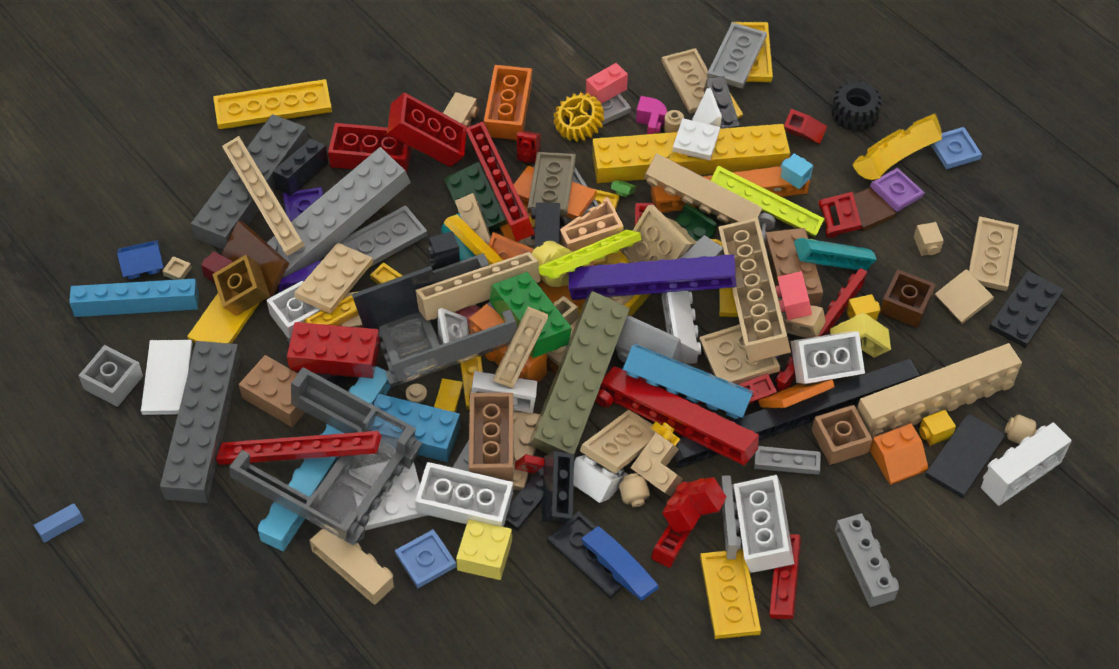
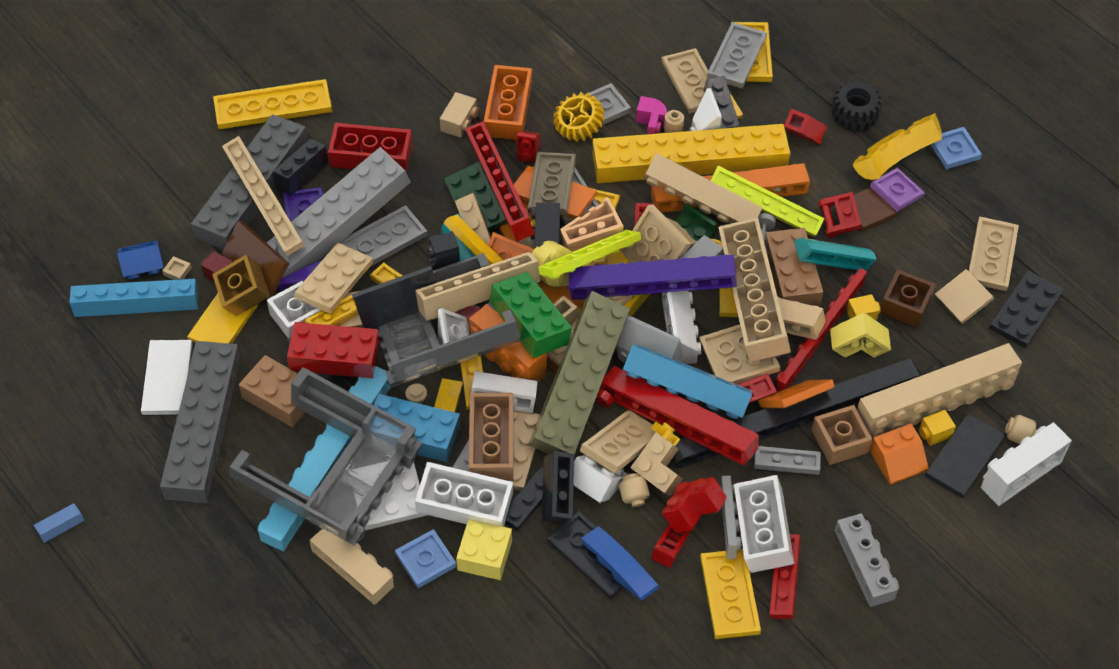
(111, 375): light grey brick -> none
(302, 447): red plate -> none
(427, 129): red brick -> none
(520, 347): tan tile -> none
(529, 463): red tile -> none
(607, 83): coral brick -> none
(623, 188): bright green plate -> none
(696, 139): white plate -> none
(794, 296): coral brick -> none
(796, 170): medium azure brick -> none
(827, 357): white brick -> none
(928, 239): tan brick -> none

